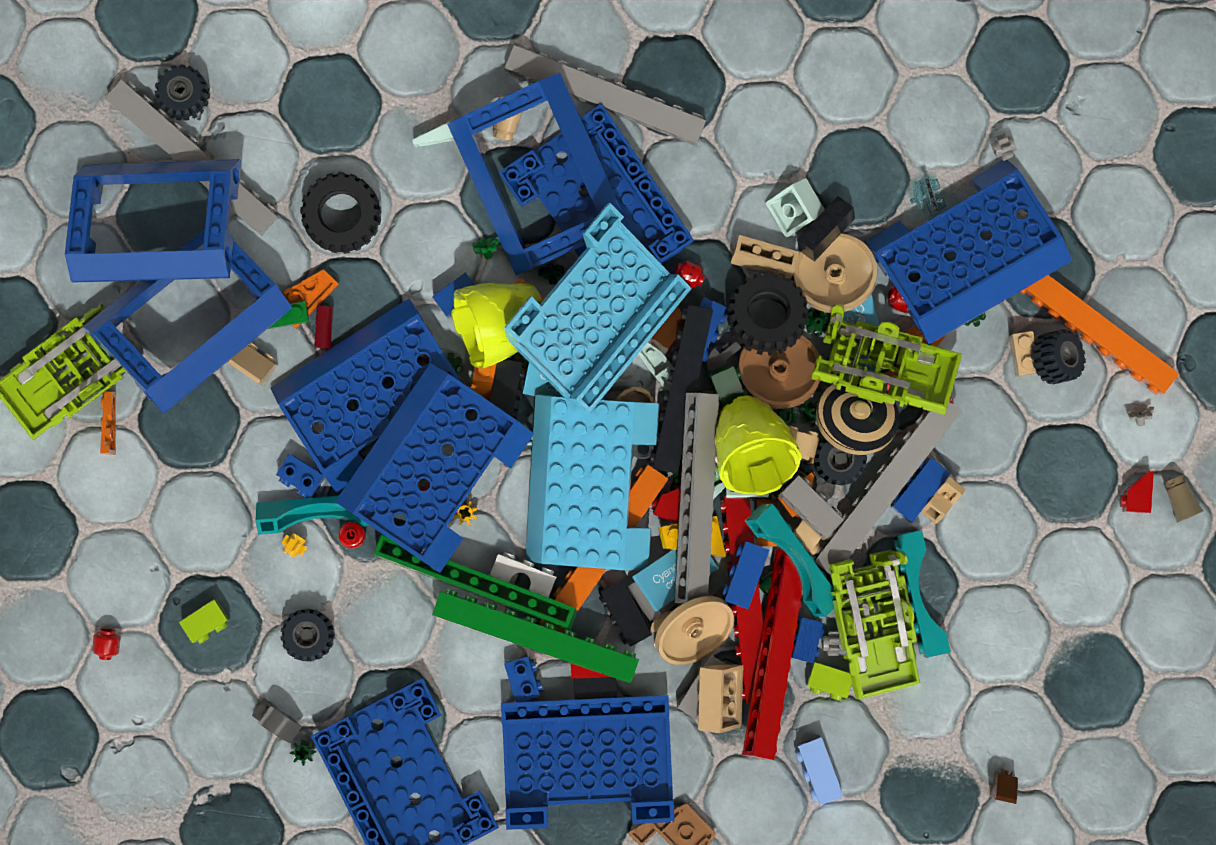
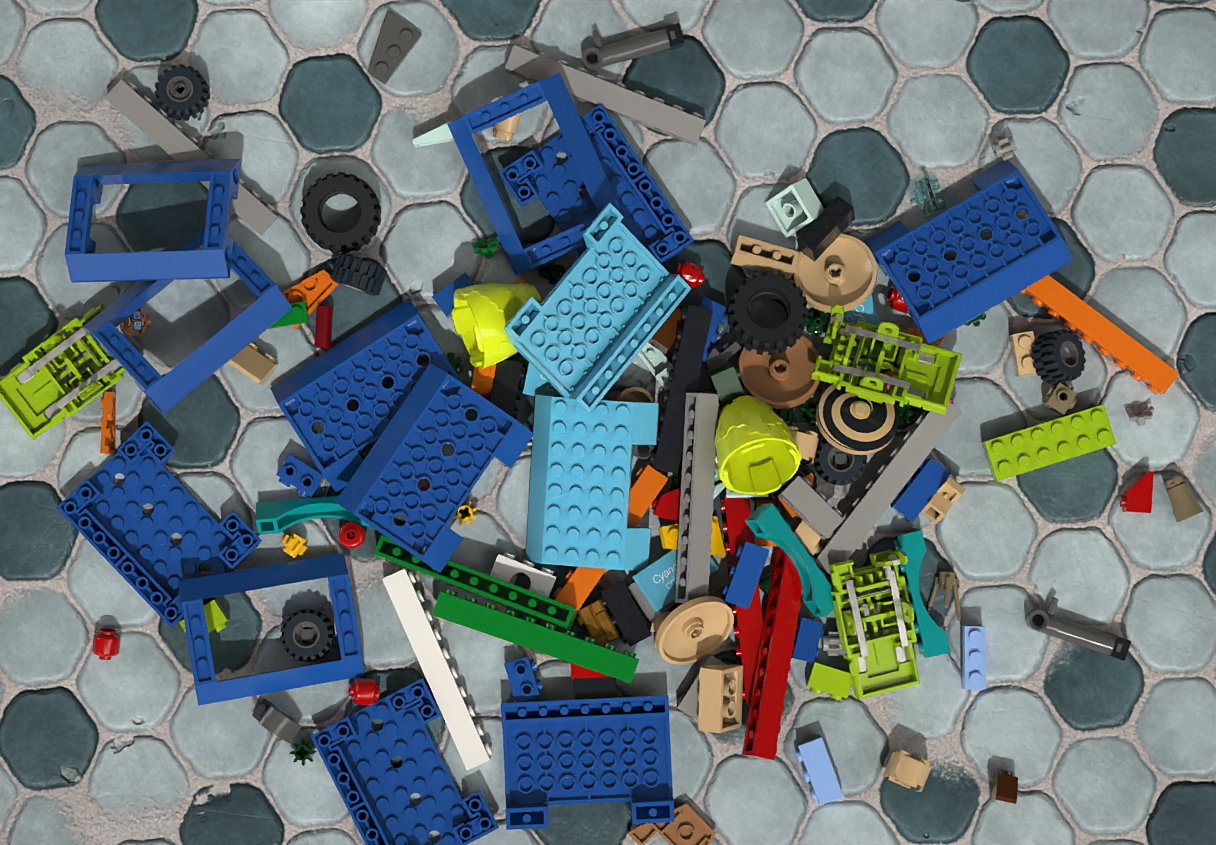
(136, 323): none -> head
(142, 544): none -> blue slope
(196, 589): none -> blue slope
(358, 274): none -> black wheel
(364, 691): none -> red head
(392, 47): none -> dark grey wing
(437, 669): none -> white brick
(597, 623): none -> pearl gold brick
(634, 47): none -> dark grey piece
(905, 413): none -> dark green plant
(907, 771): none -> tan brick
(946, 581): none -> dark tan plant
(973, 657): none -> light blue brick
(1049, 443): none -> lime brick
(1055, 403): none -> dark tan brick
(1078, 633): none -> dark grey piece

